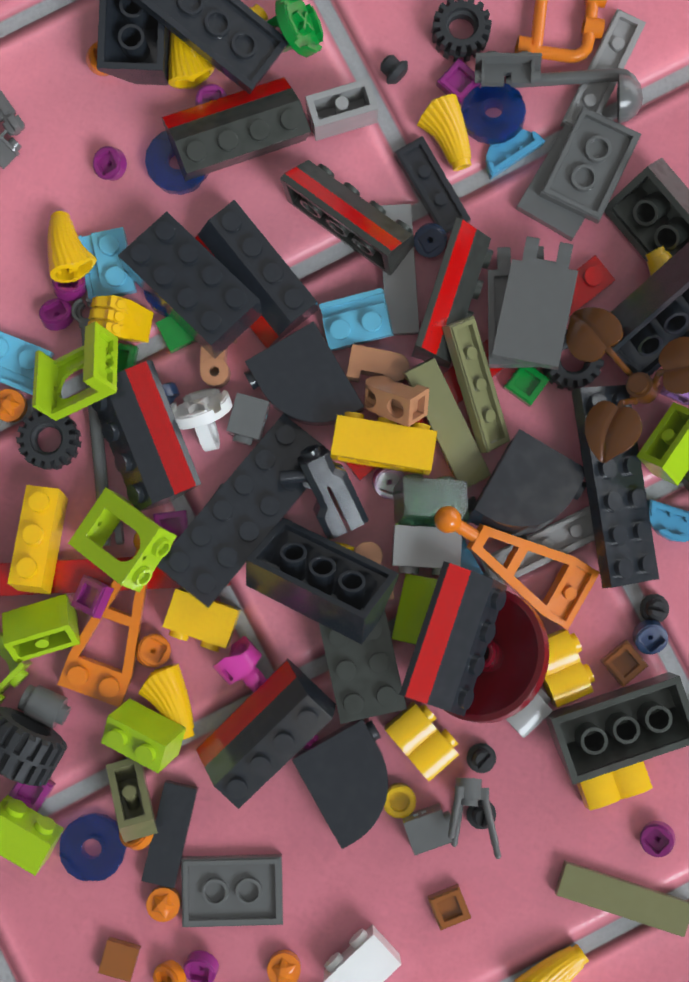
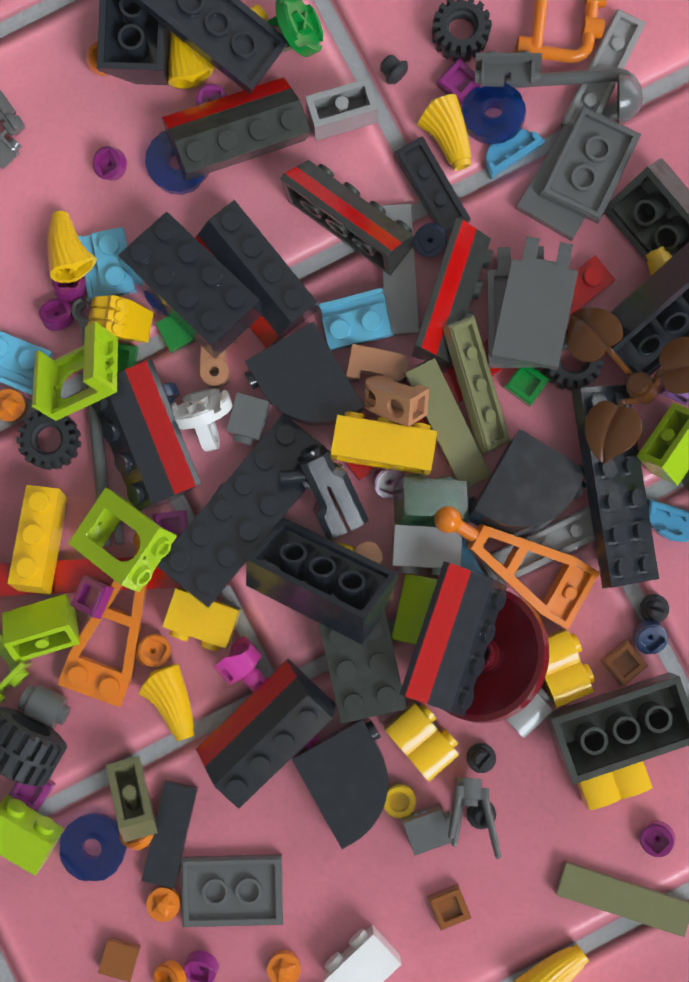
(143, 735): lime brick -> none

